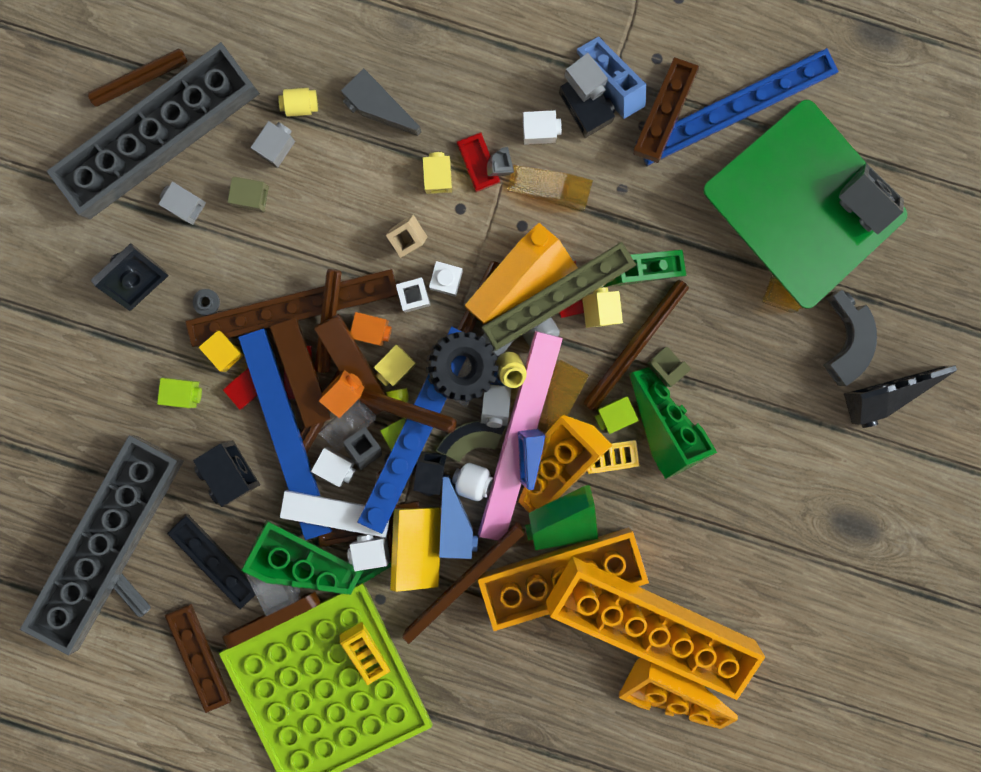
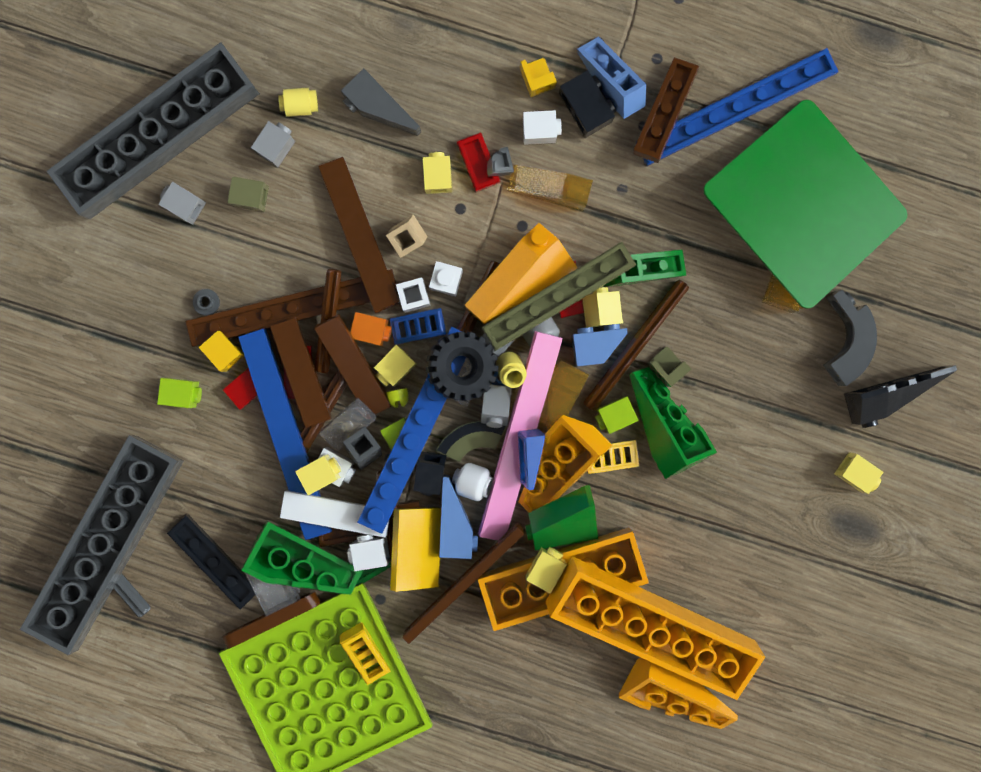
(129, 277): black tile -> none
(137, 77): reddish brown axle -> none
(198, 658): reddish brown tile -> none
(225, 473): black brick -> none
(319, 474): none -> light yellow brick
(342, 393): orange brick -> none
(359, 235): none -> reddish brown tile
(408, 411): reddish brown axle -> none
(437, 313): none -> blue slope
(537, 77): none -> yellow panel
(546, 569): none -> light yellow brick
(586, 78): light grey brick -> none
(596, 347): none -> medium blue slope
(859, 473): none -> light yellow brick
(871, 200): dark grey slope -> none

